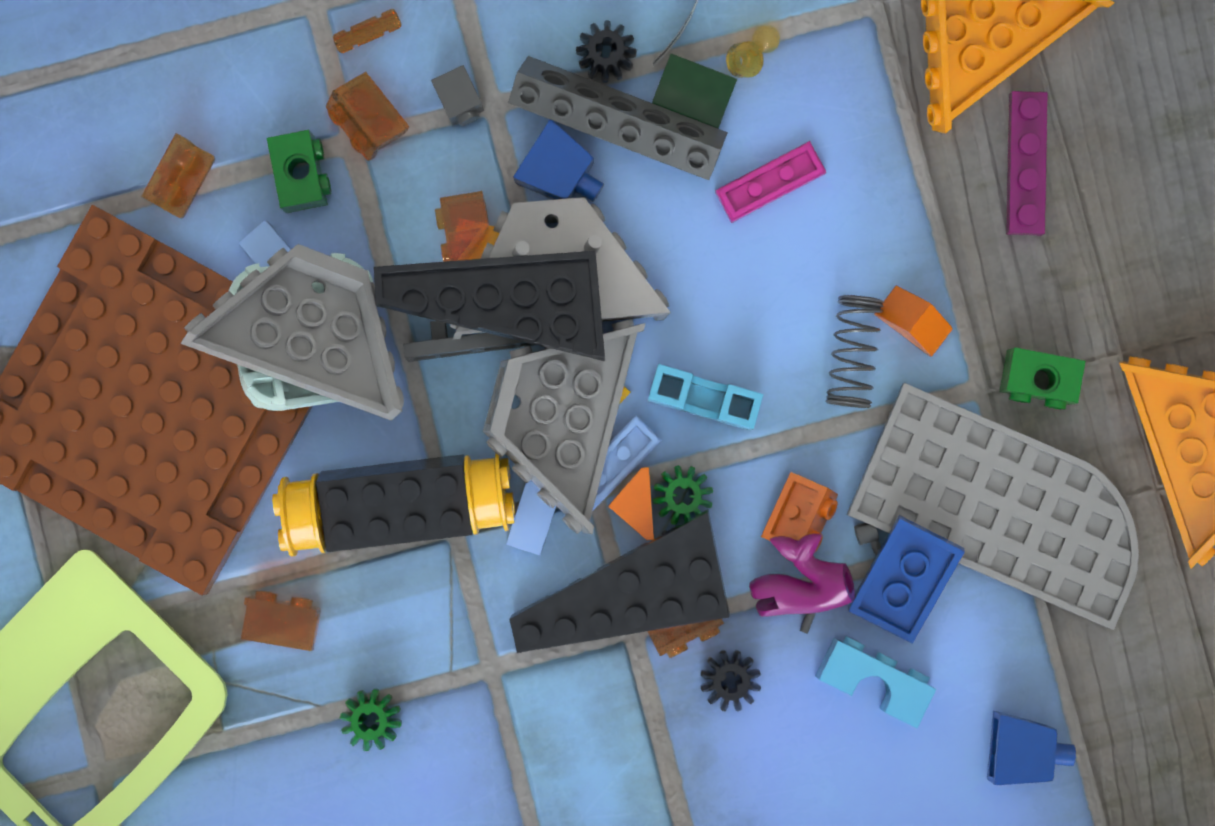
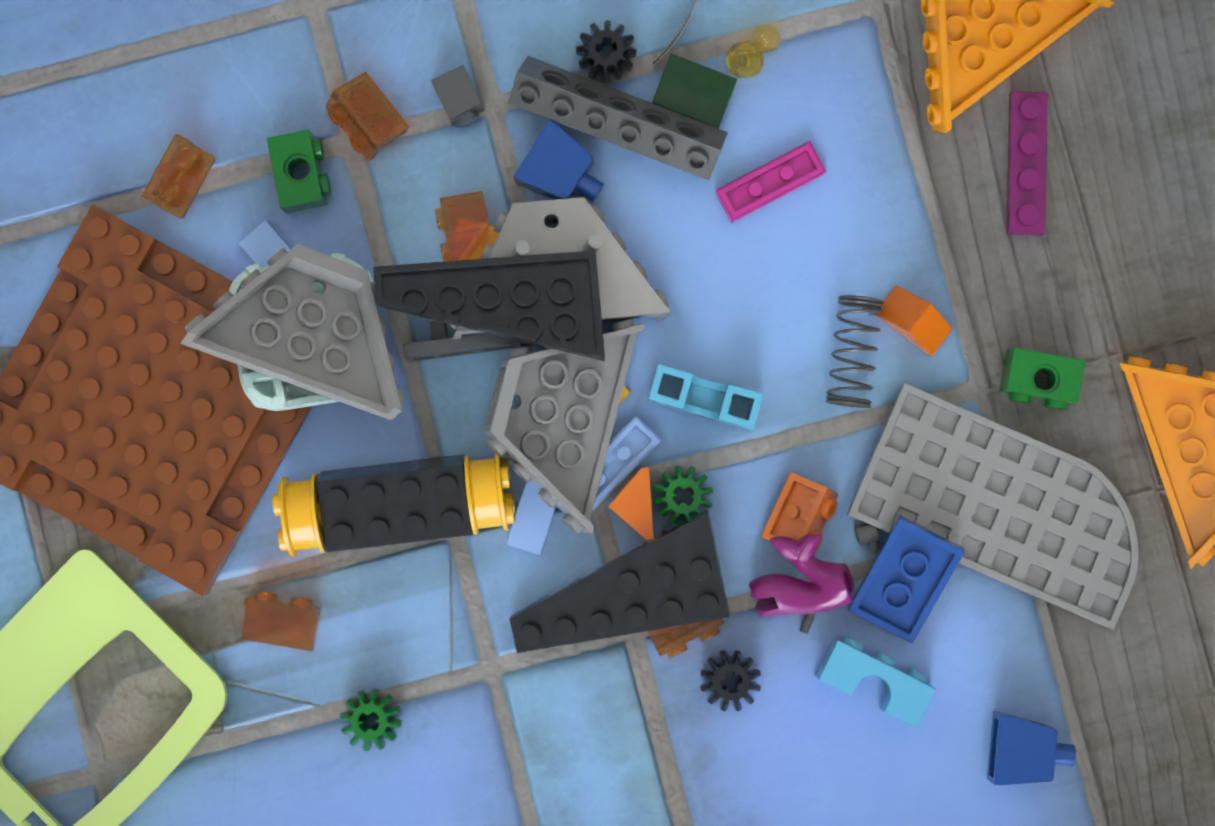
(366, 31): clear orange axle -> none

